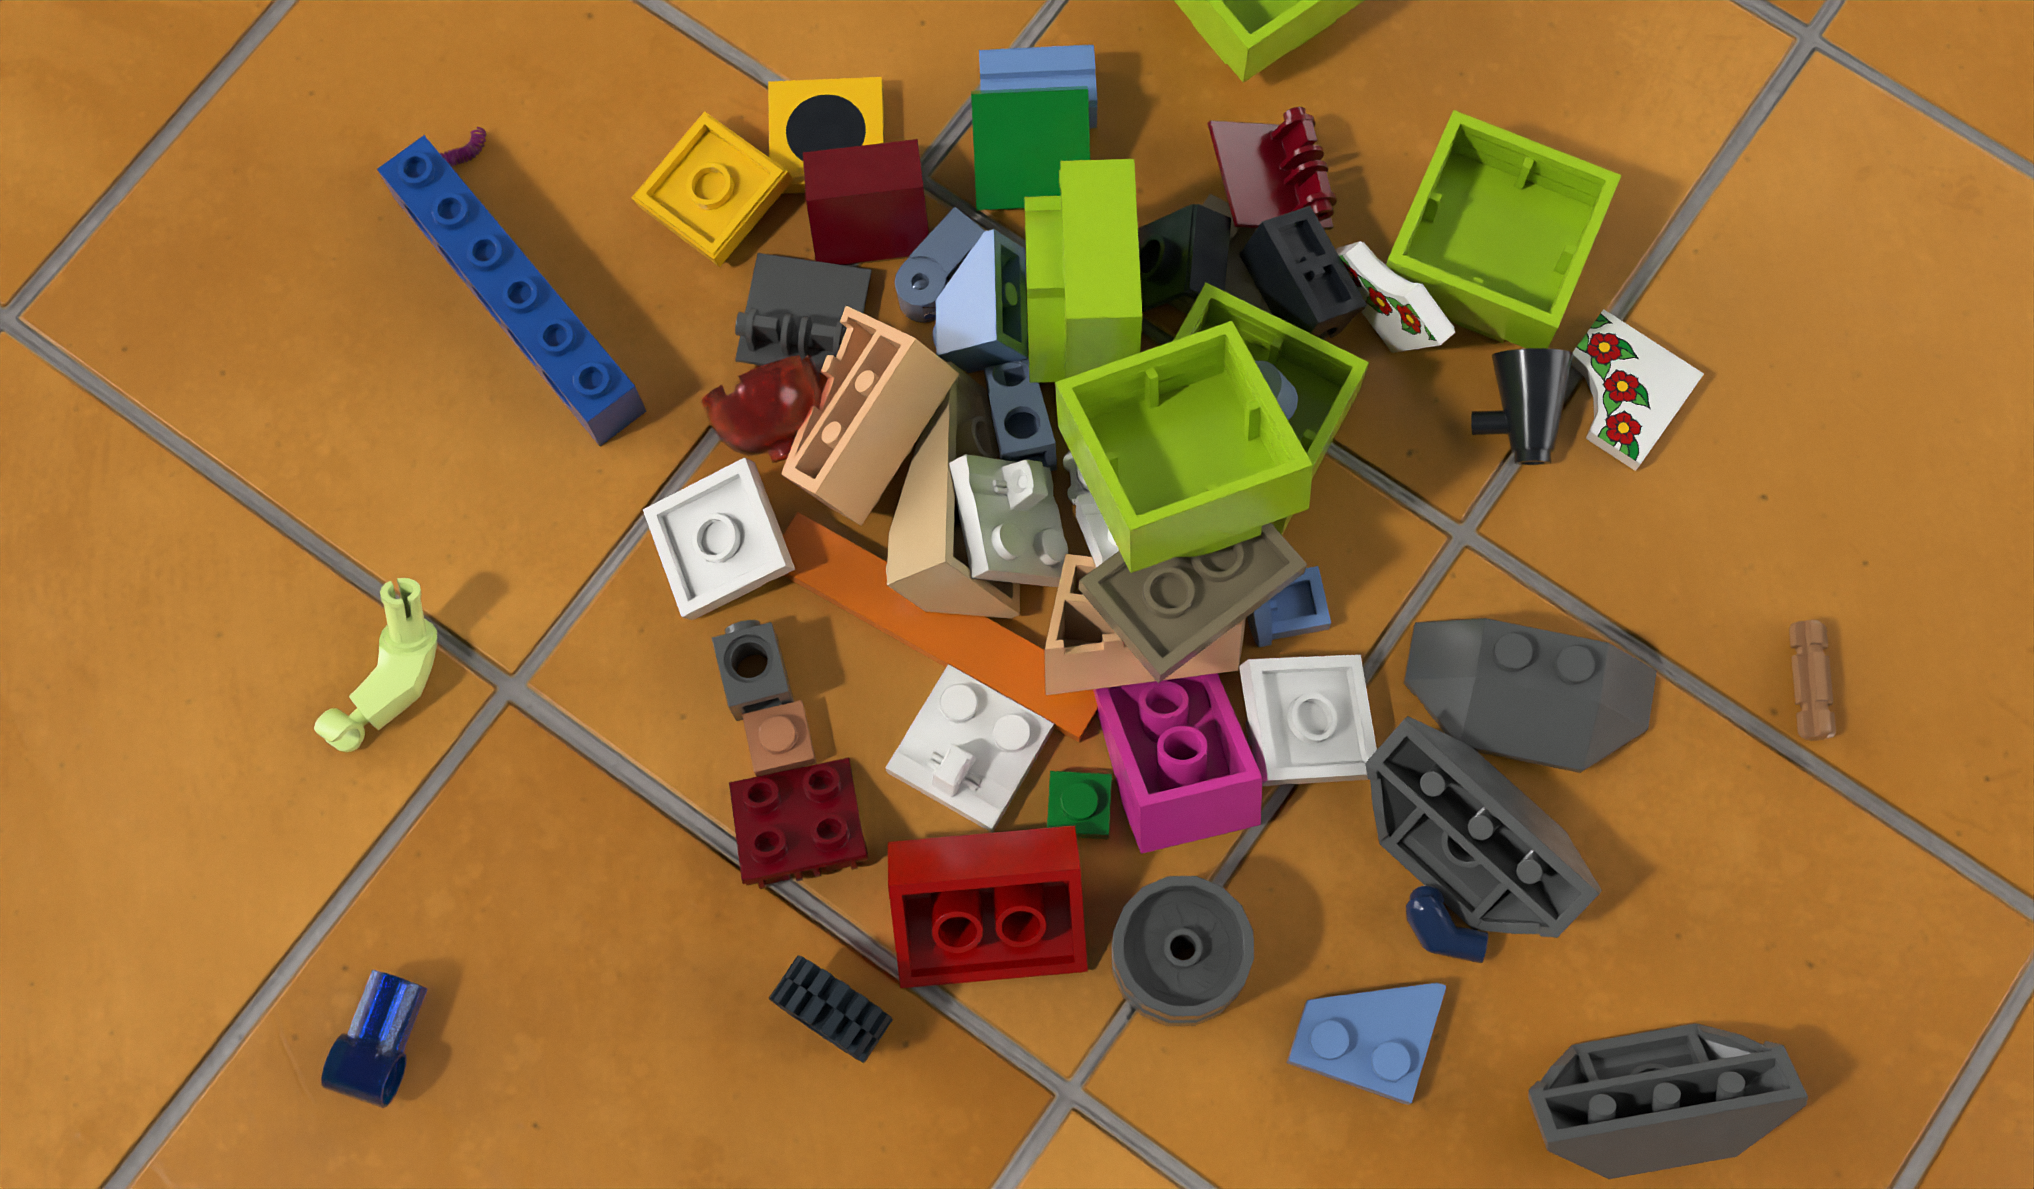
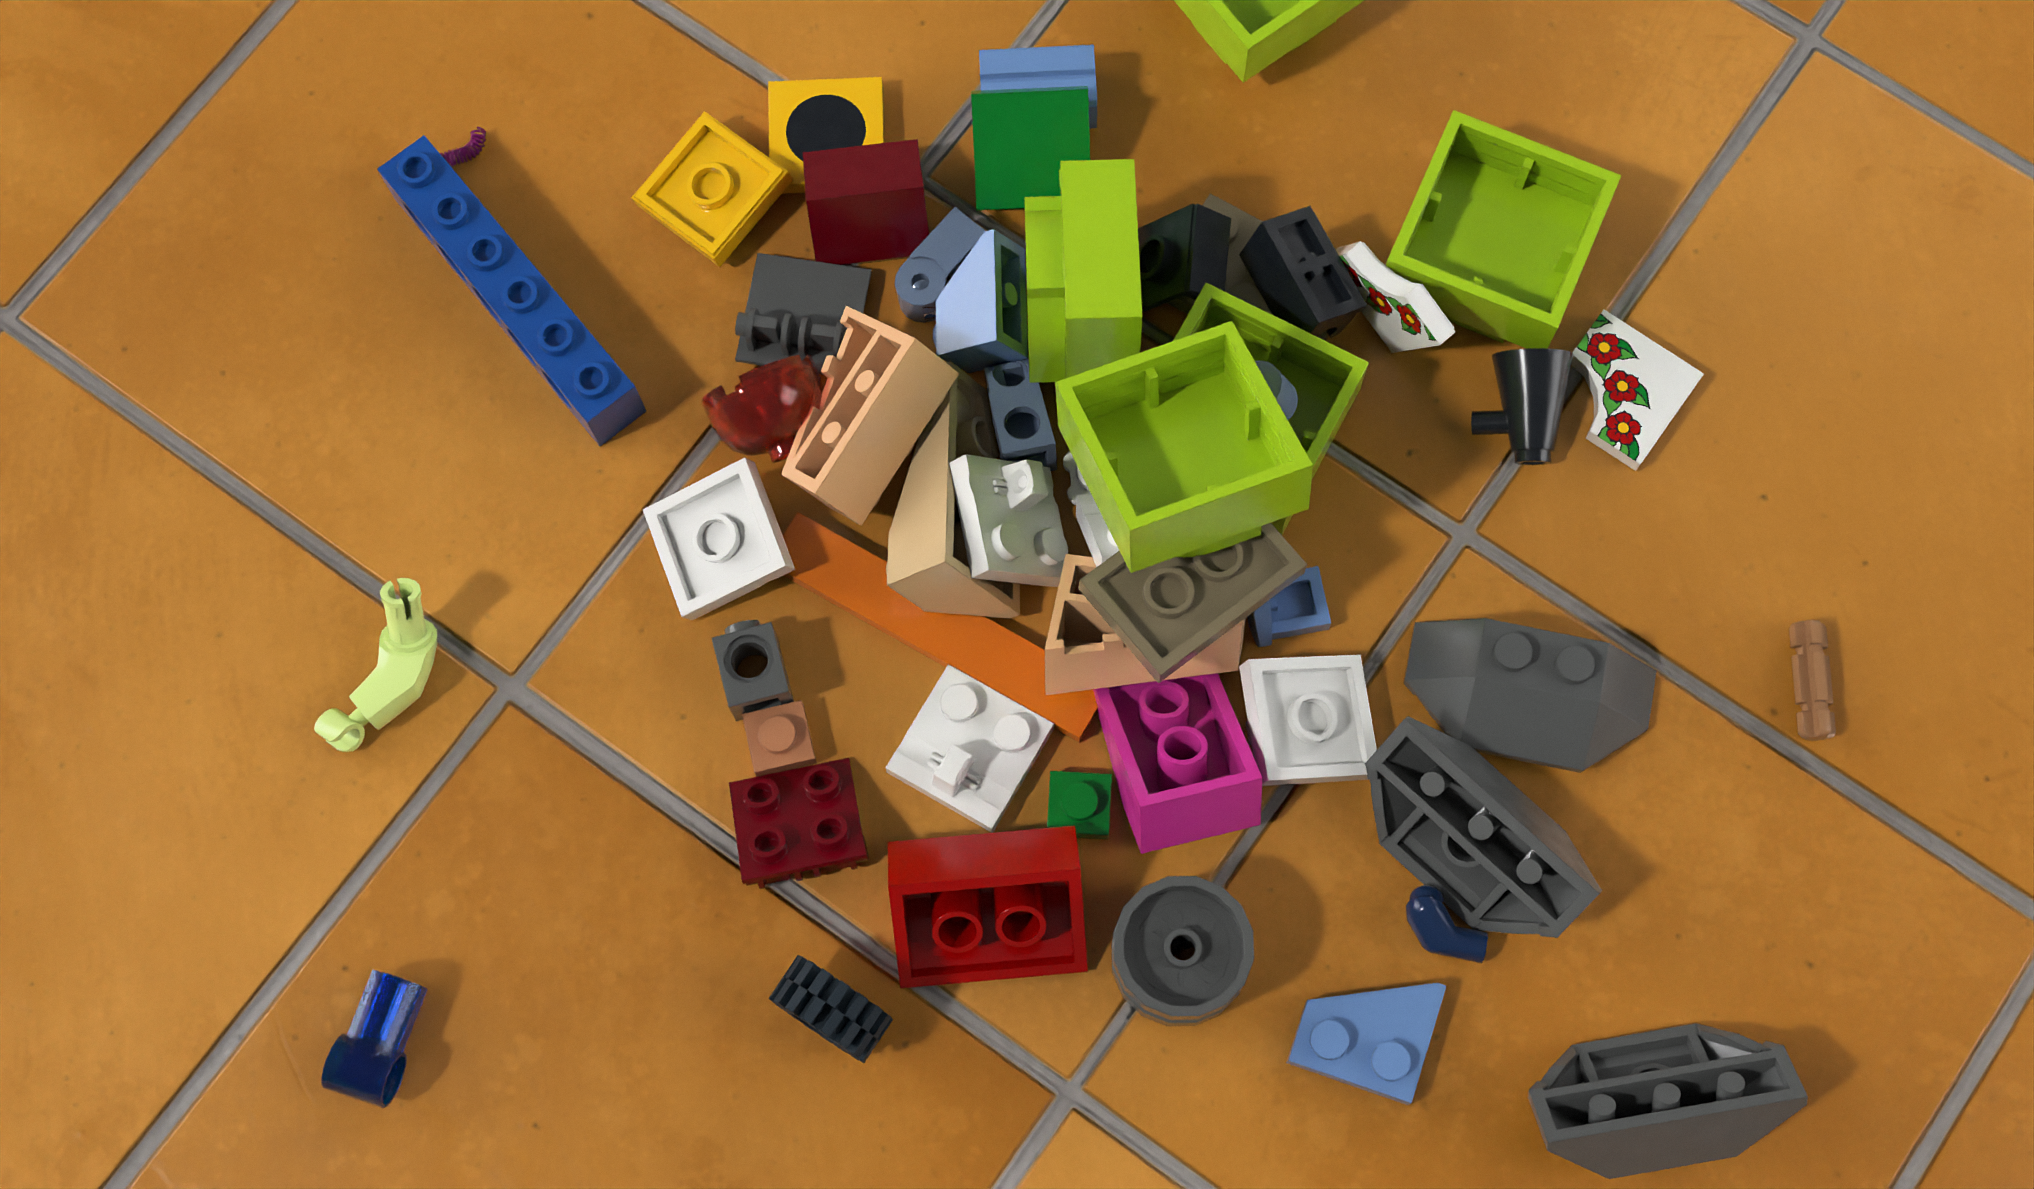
(1272, 169): dark red hinge -> none

